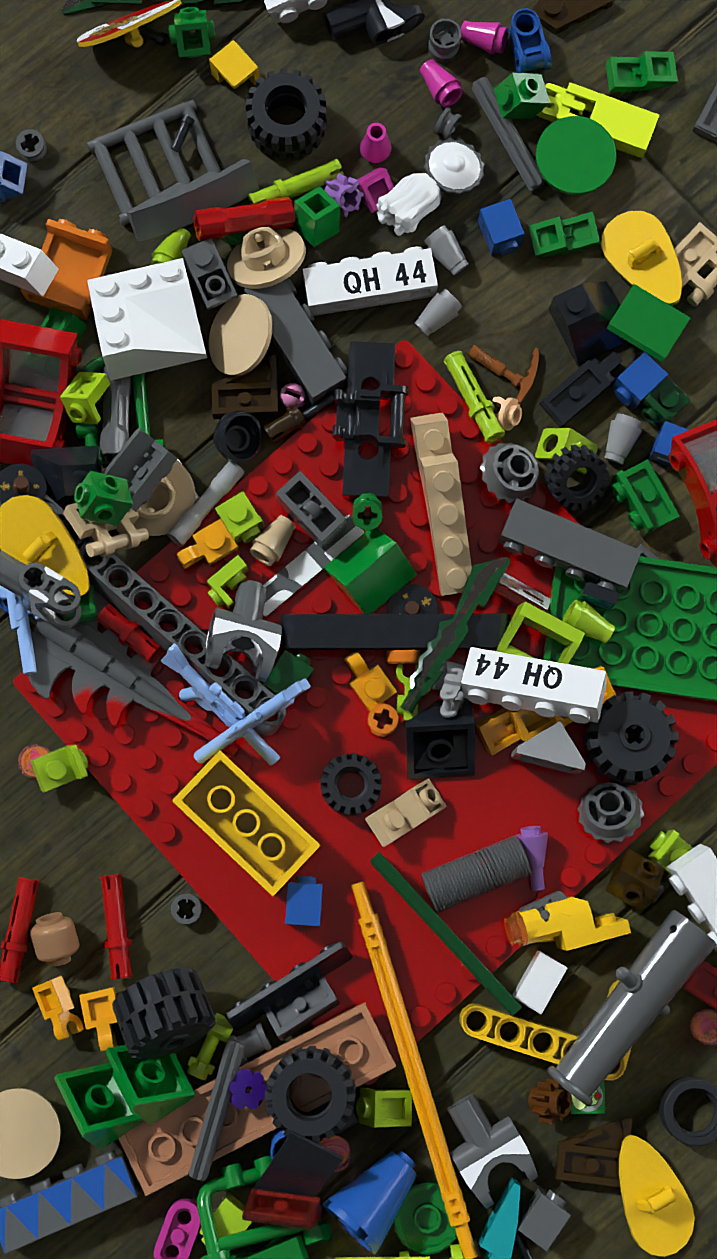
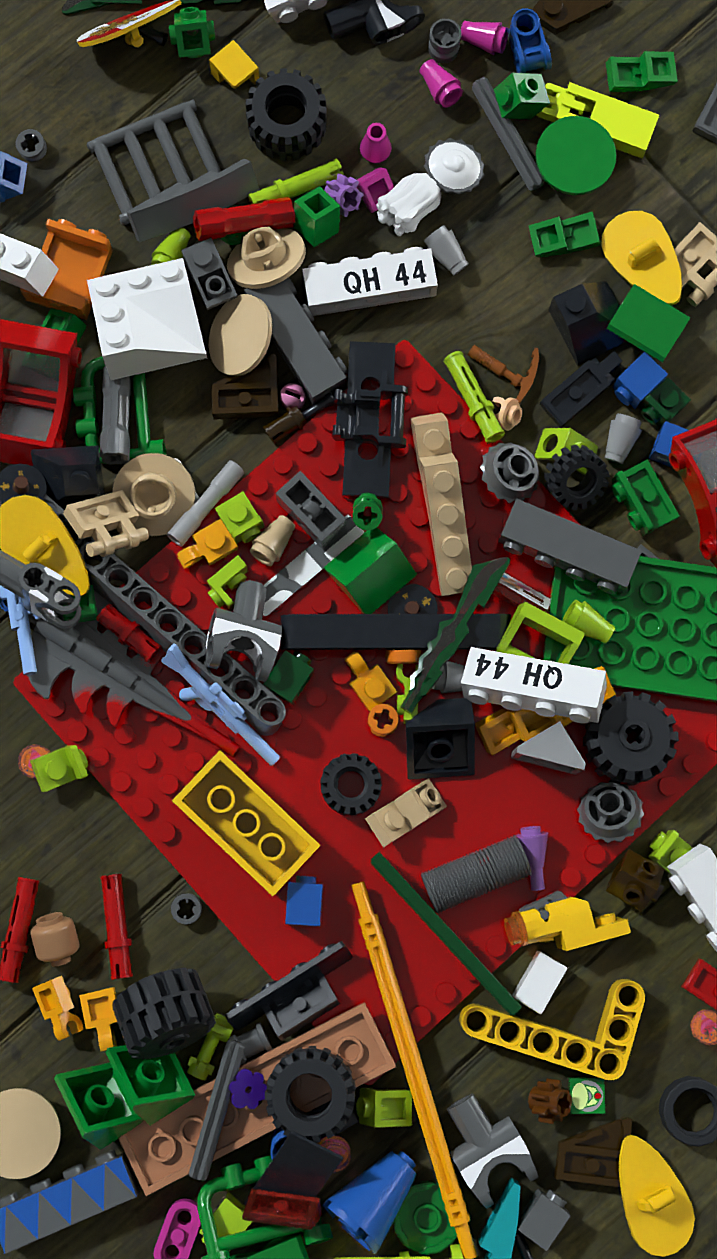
(82, 396): lime bracket -> none
(103, 498): green brick -> none
(143, 465): dark grey bracket -> none
(186, 123): black piece -> none
(238, 436): black piece -> none
(259, 715): light blue piece -> none
(438, 312): light grey cone -> none
(447, 124): dark grey bush -> none
(451, 693): light grey piece -> none
(501, 228): blue brick -> none
(599, 596): black tile -> none
(633, 1005): dark grey piece -> none

